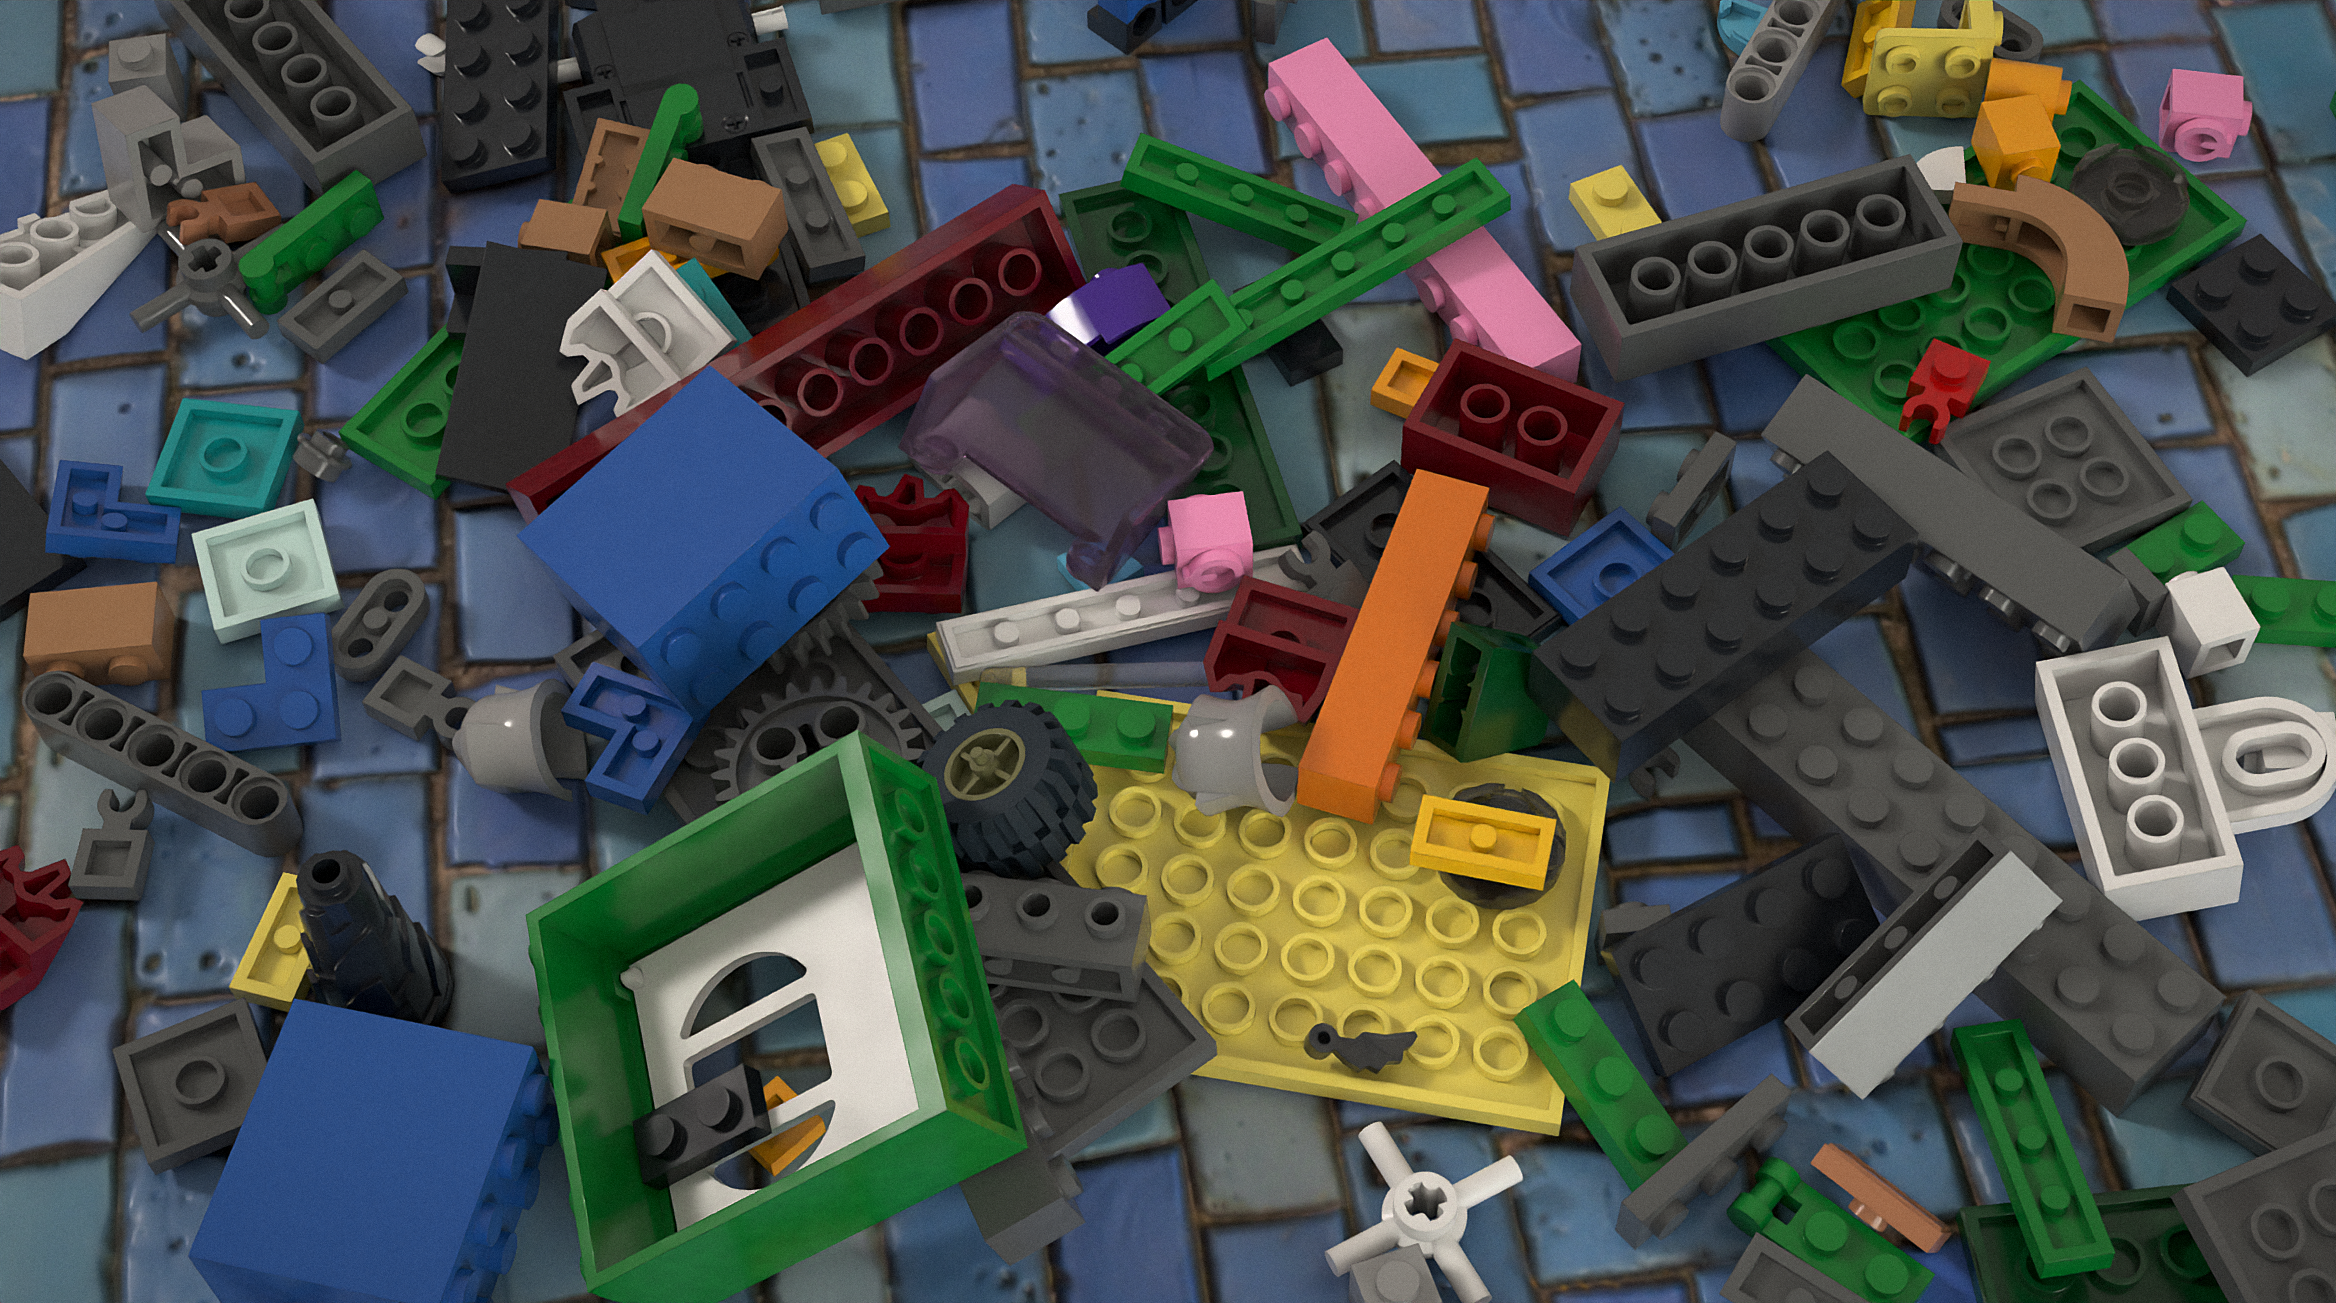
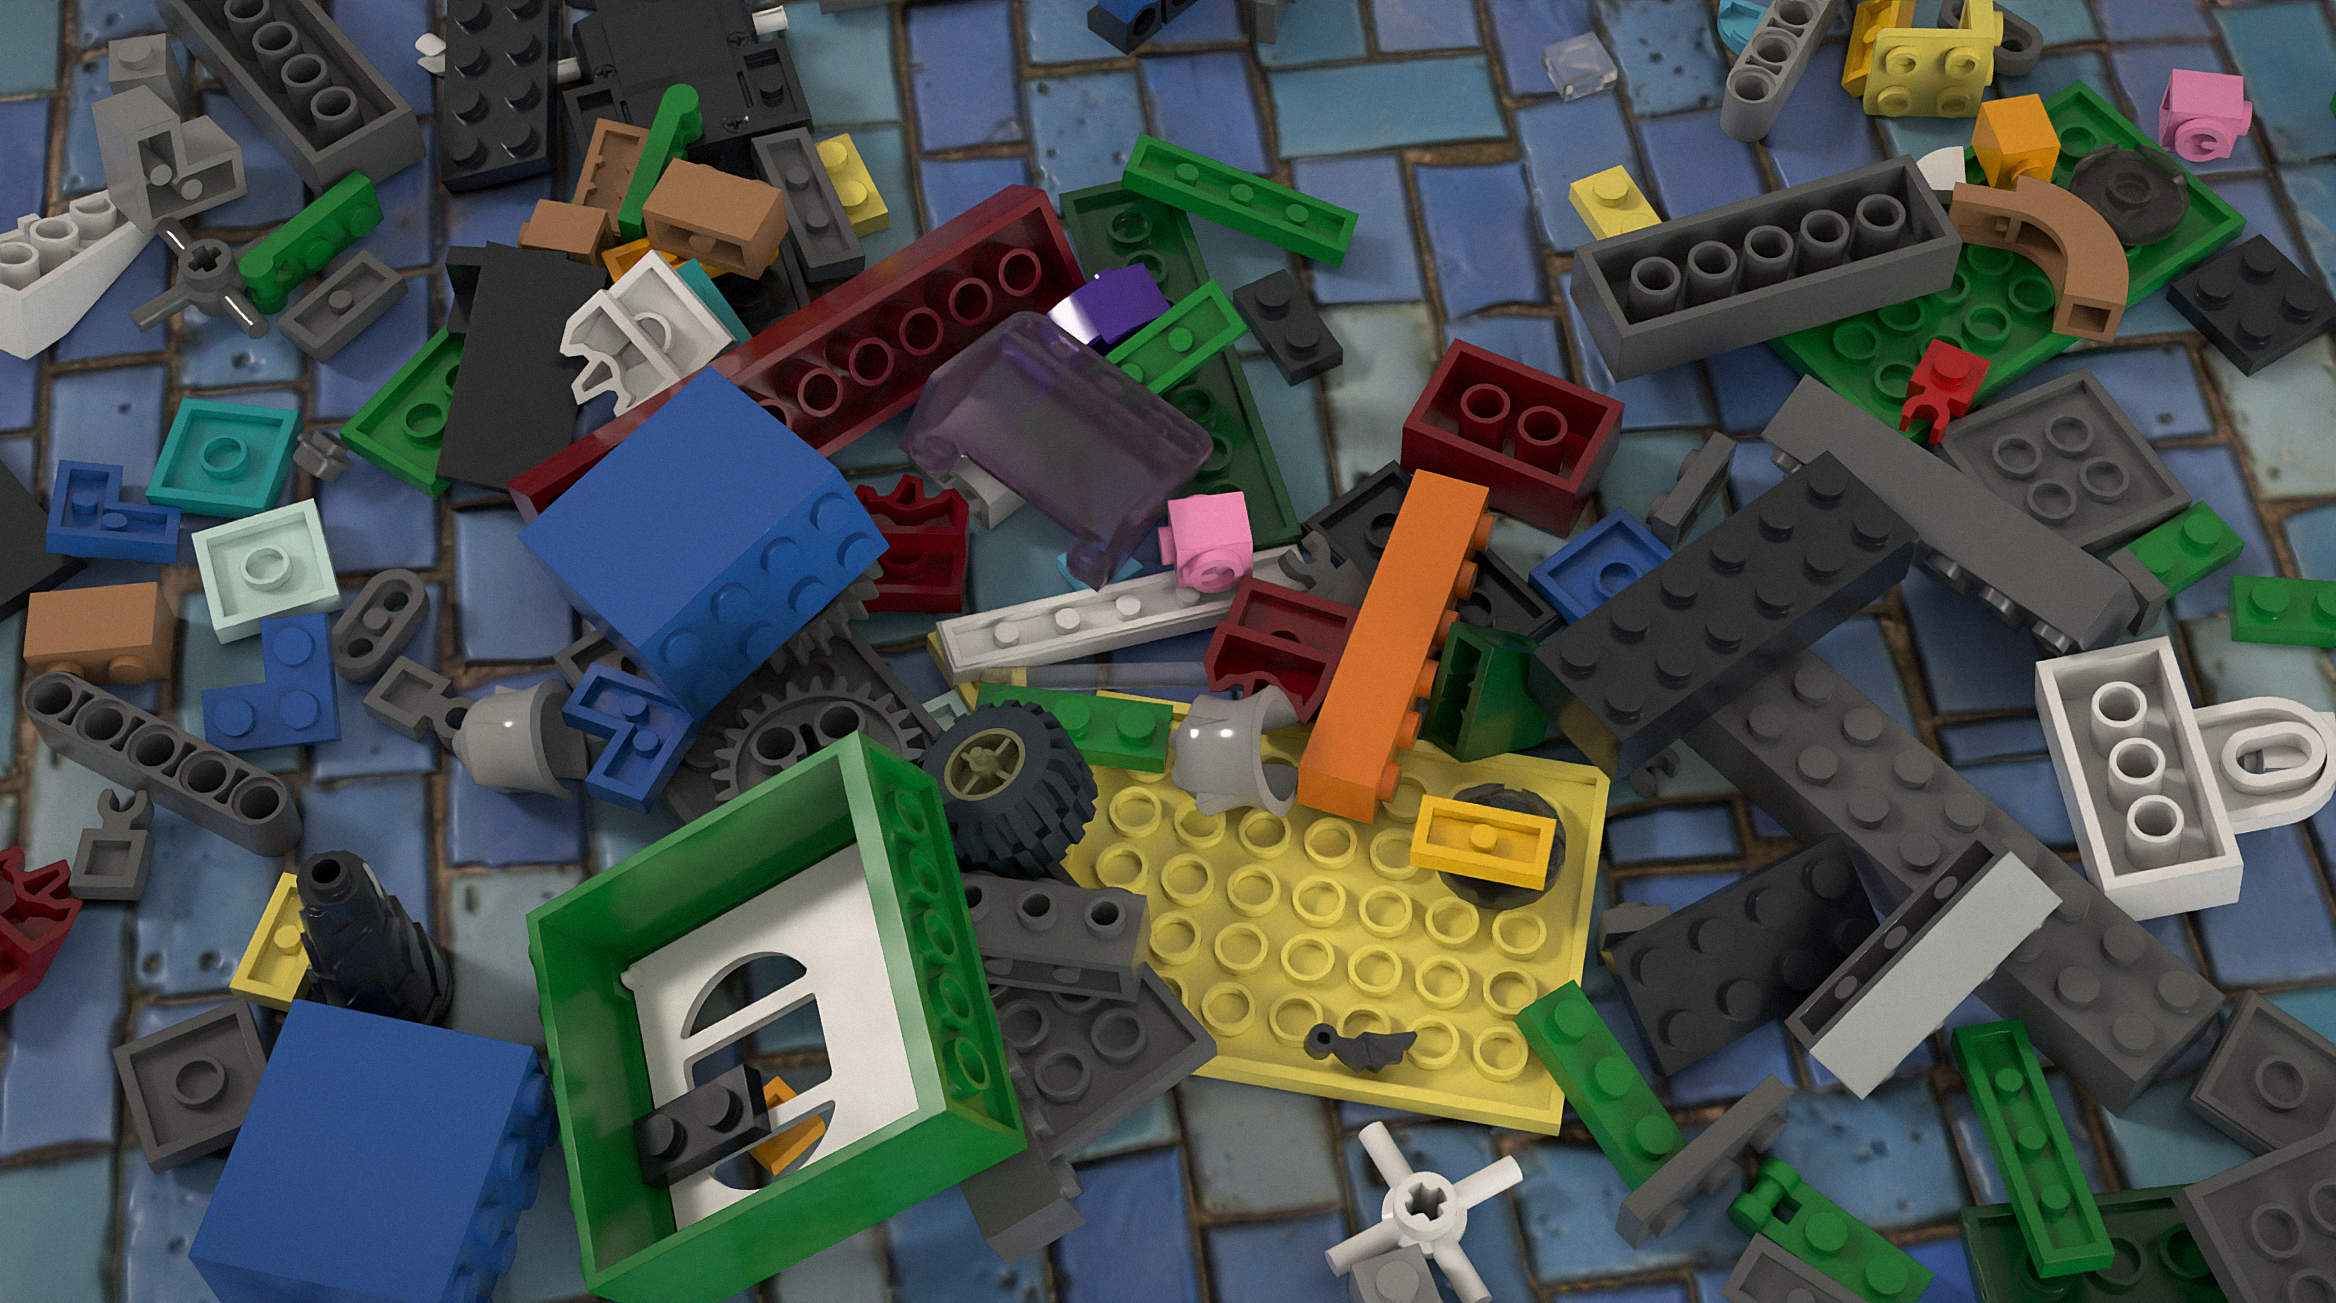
(230, 211): nougat plate -> none
(1362, 259): green plate -> none
(1378, 164): bright pink brick -> none
(1402, 382): light orange plate -> none
(1579, 66): none -> clear plate
(1879, 1200): nougat plate -> none
(2020, 78): light orange brick -> none
(2206, 622): white brick -> none

